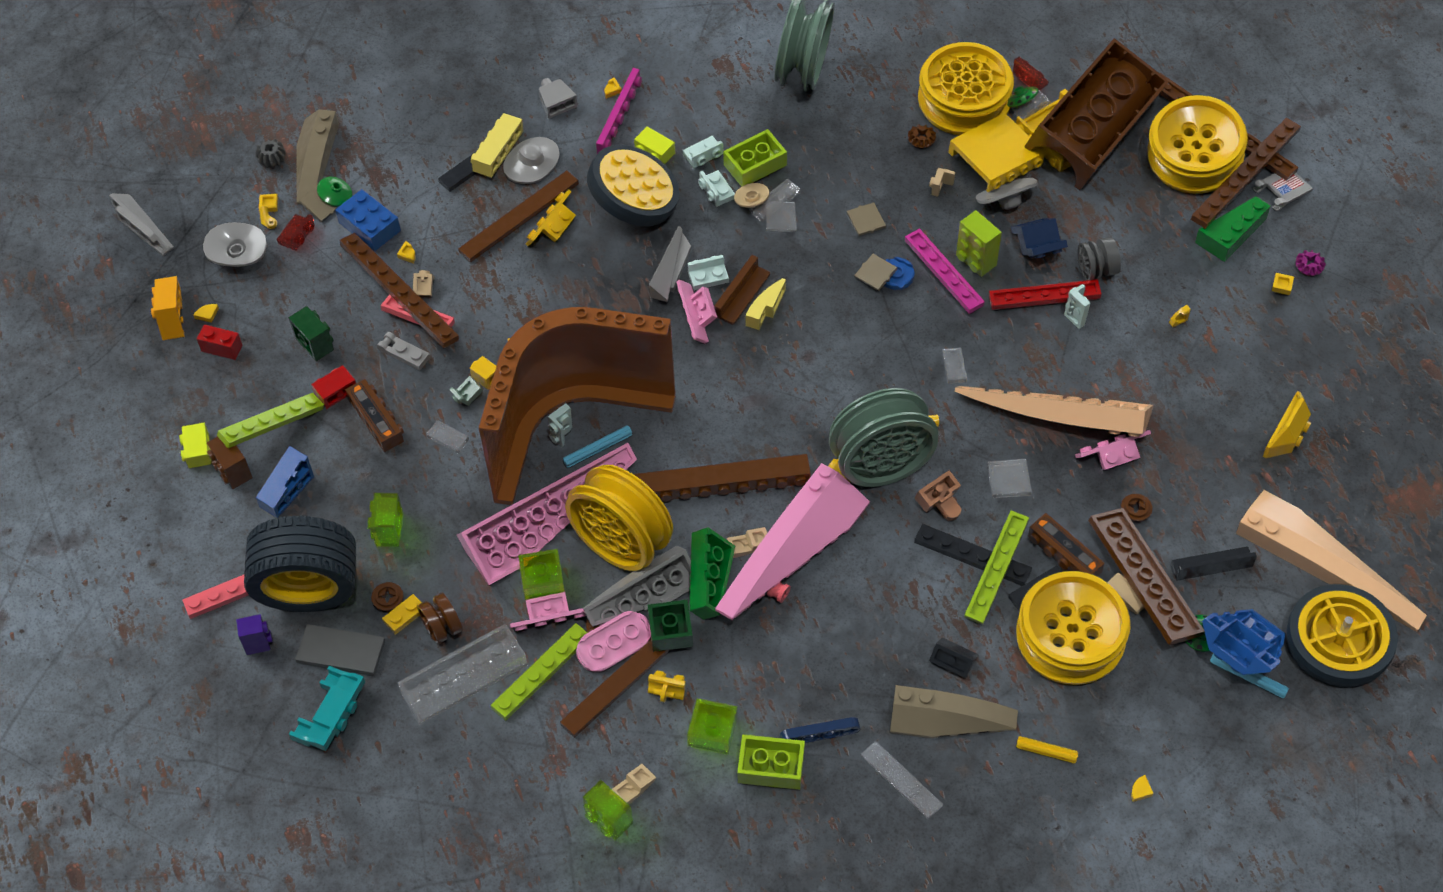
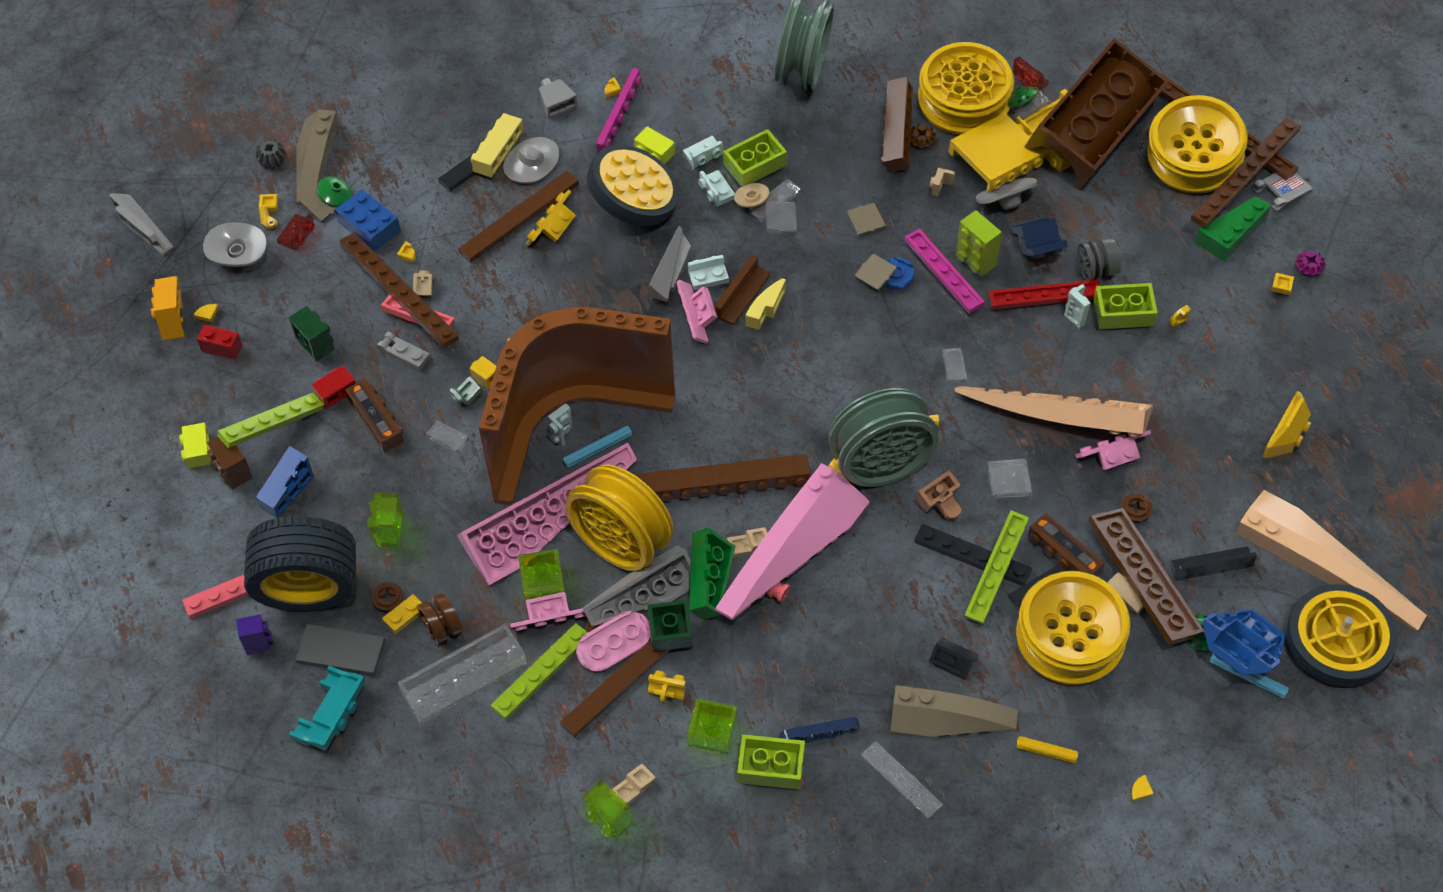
(897, 124): none -> brick
(1125, 306): none -> lime brick

